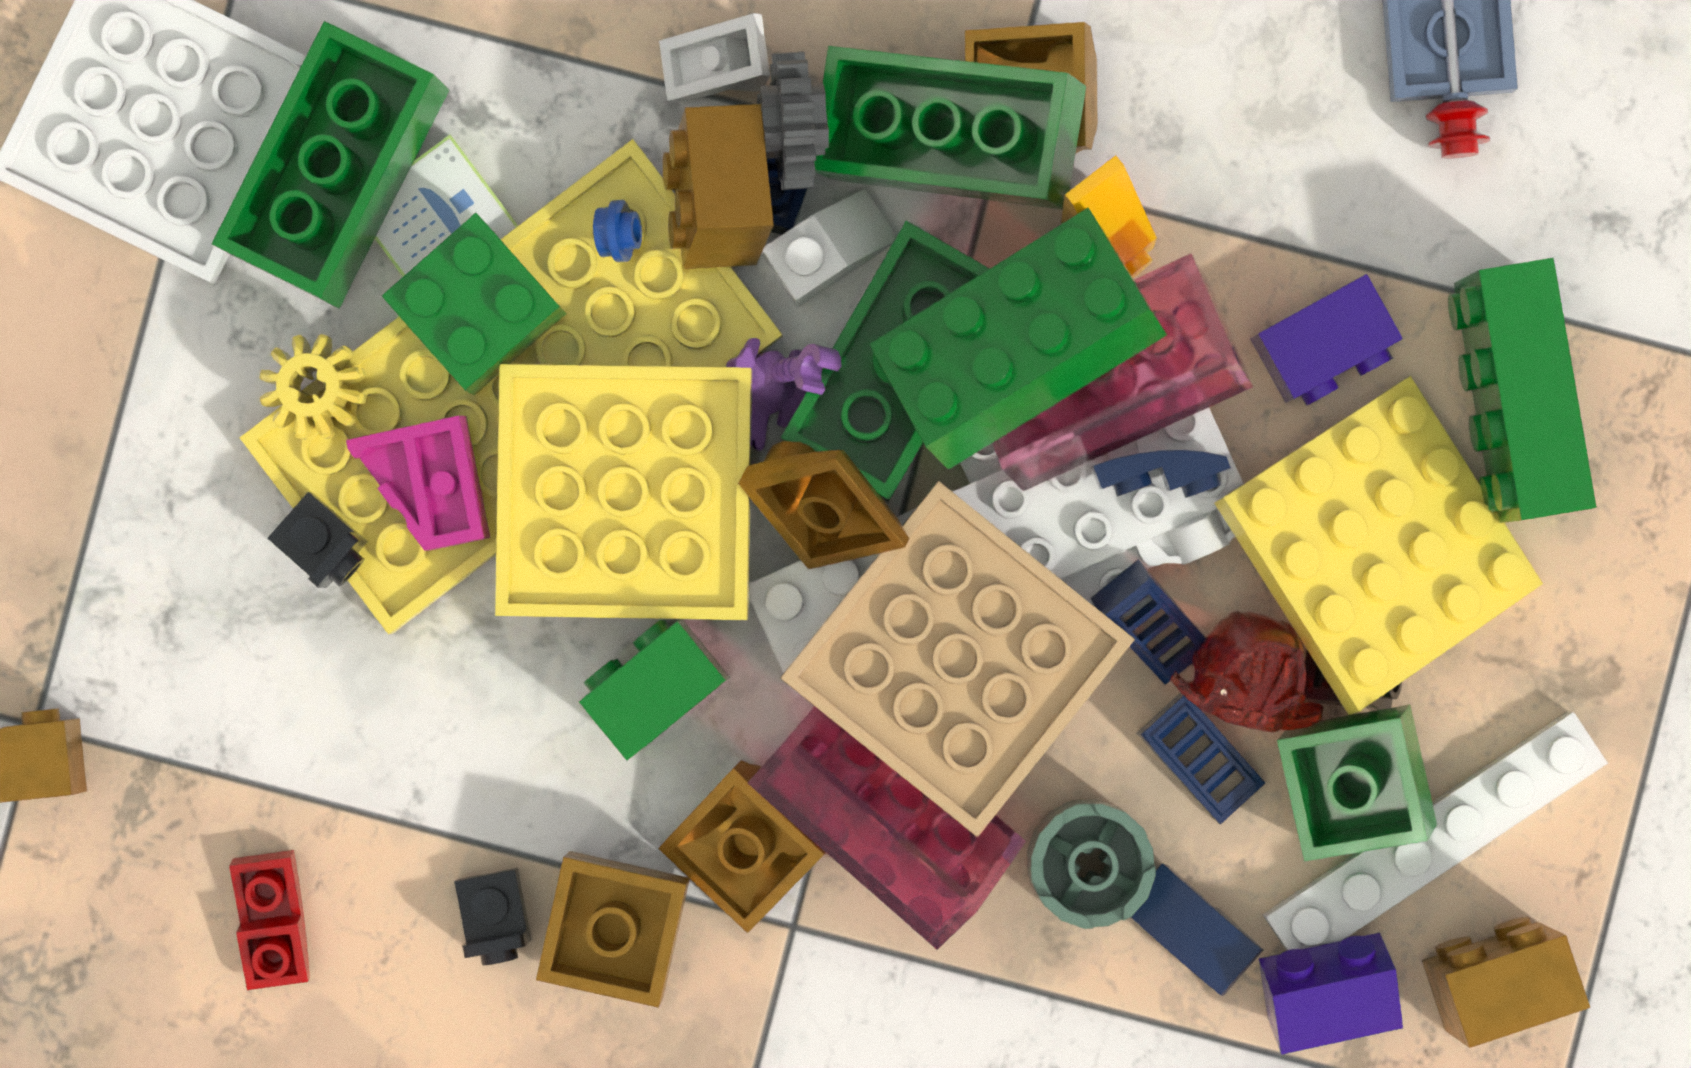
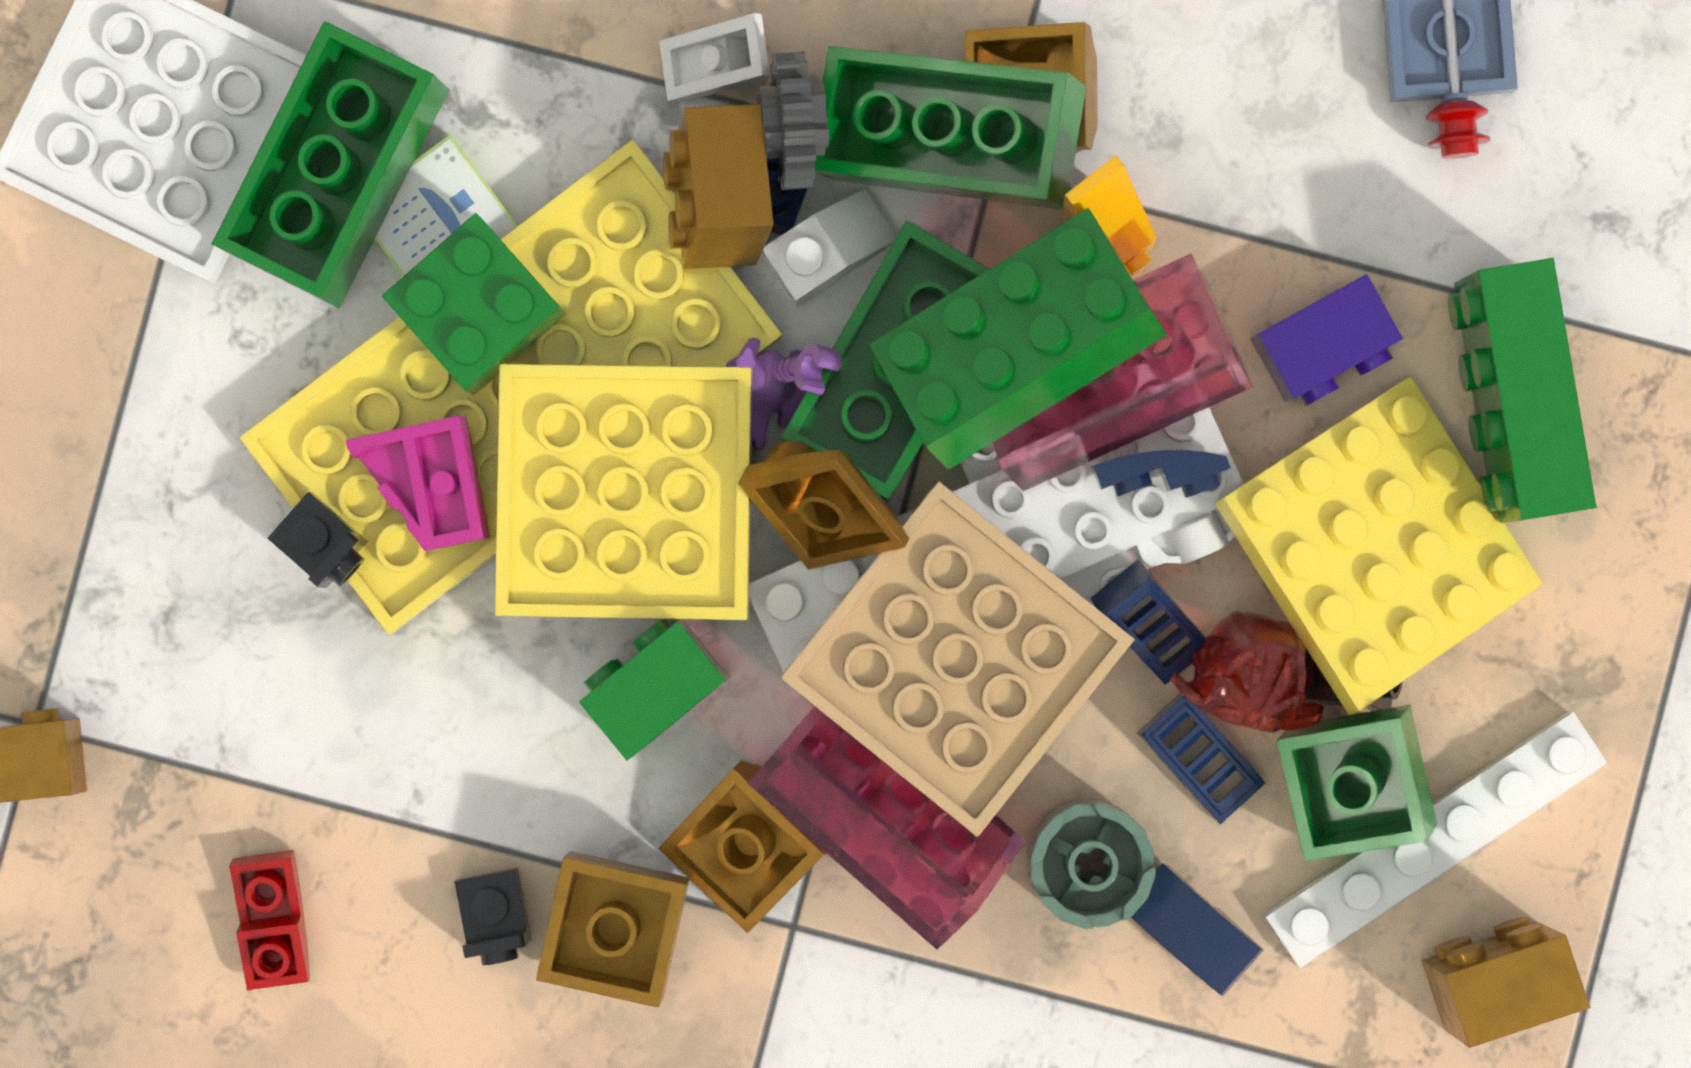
(296, 402): light yellow gear -> none
(617, 231): blue plate -> none
(1331, 993): dark purple brick -> none

